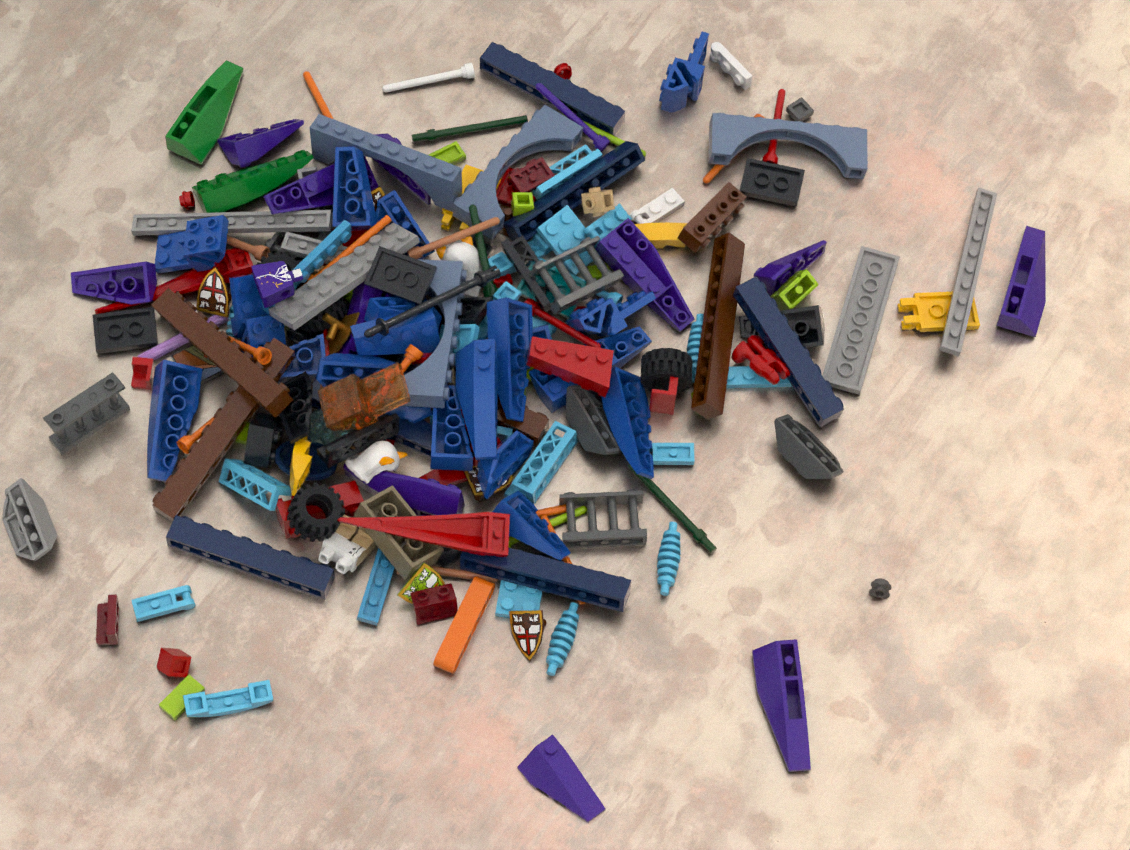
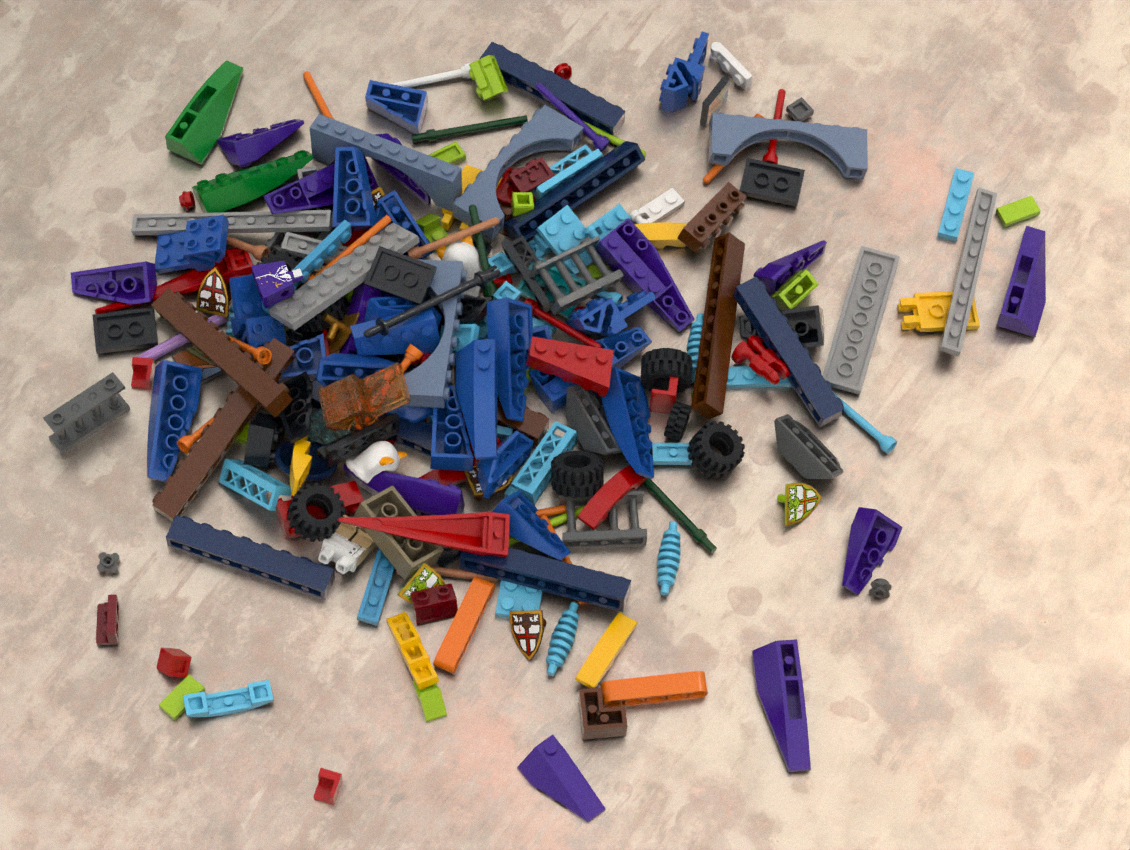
(27, 521): light grey wedge -> none
(112, 567): none -> dark grey plate
(163, 603): medium azure plate -> none
(328, 786): none -> red panel
(398, 103): none -> blue wedge
(412, 650): none -> yellow slope
(431, 227): none -> lime slope
(431, 702): none -> lime slope
(488, 78): none -> lime brick
(577, 474): none -> black tyre
(597, 201): tan brick -> none
(600, 721): none -> reddish brown brick
(606, 651): none -> yellow slope
(609, 495): none -> red slope
(654, 689): none -> orange beam
(677, 421): none -> black tyre
(708, 461): none -> black tyre
(714, 101): none -> black tile
(799, 501): none -> shield
(869, 540): none -> dark purple wedge
(887, 443): none -> medium azure piece
(955, 204): none -> medium azure plate
(1018, 211): none -> lime tile

